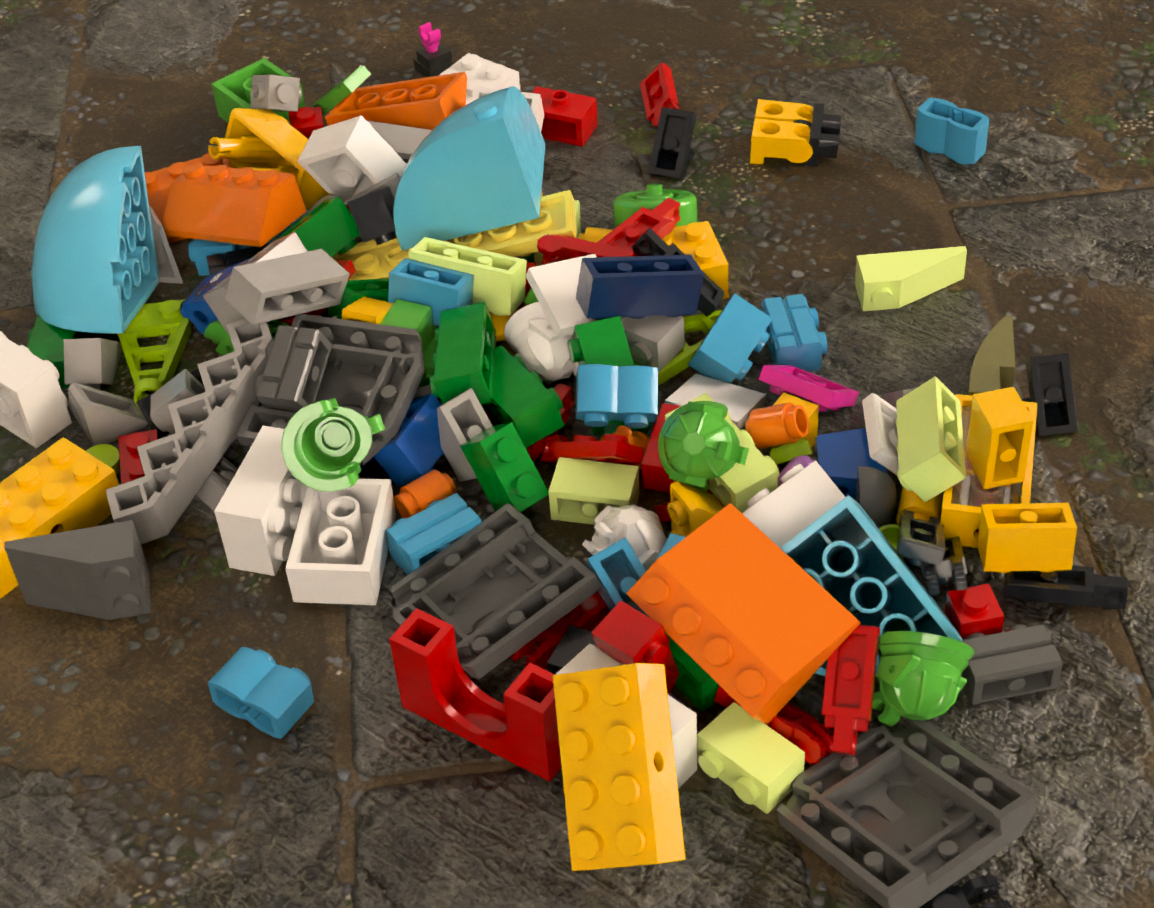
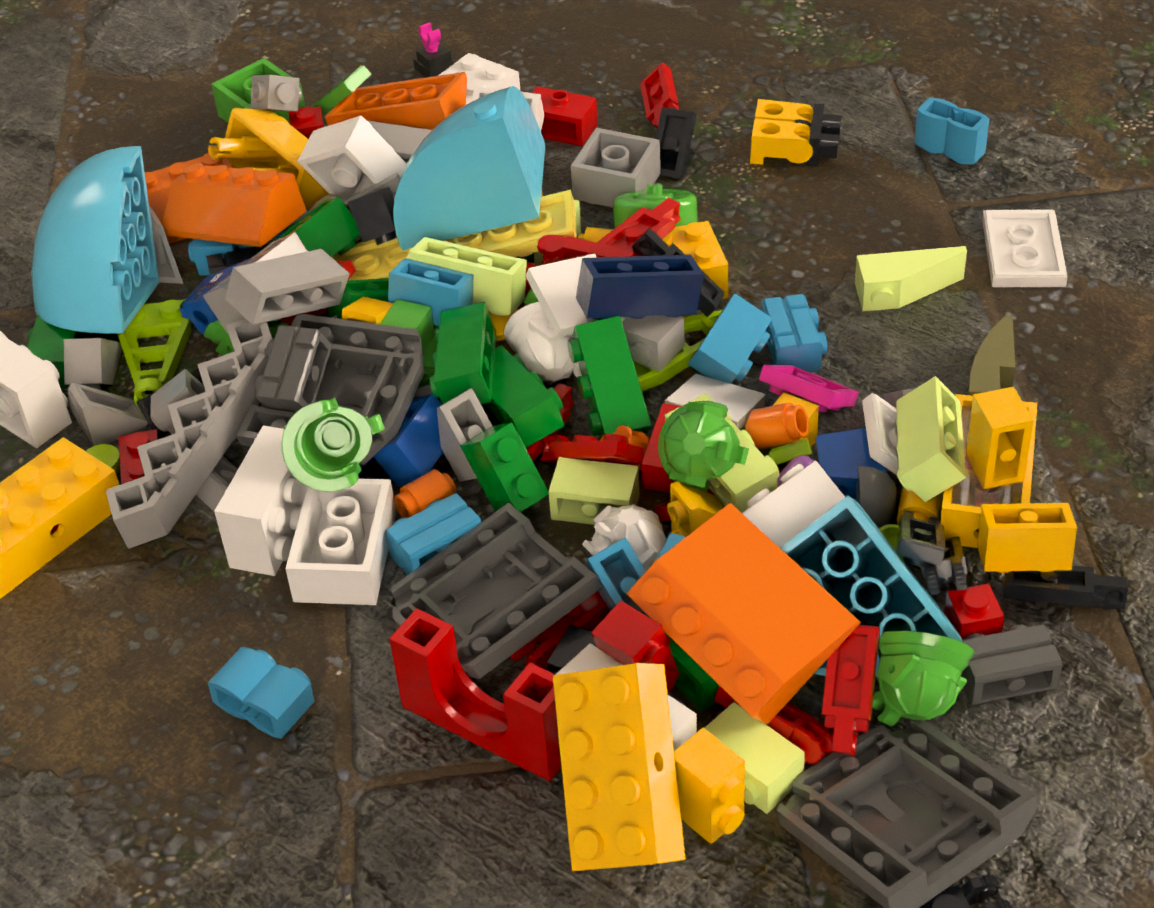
(84, 571): dark grey slope -> none
(614, 165): none -> light grey brick
(616, 394): dark azure brick -> none
(710, 786): none -> yellow brick
(1024, 248): none -> white tile
(1053, 392): black slope -> none

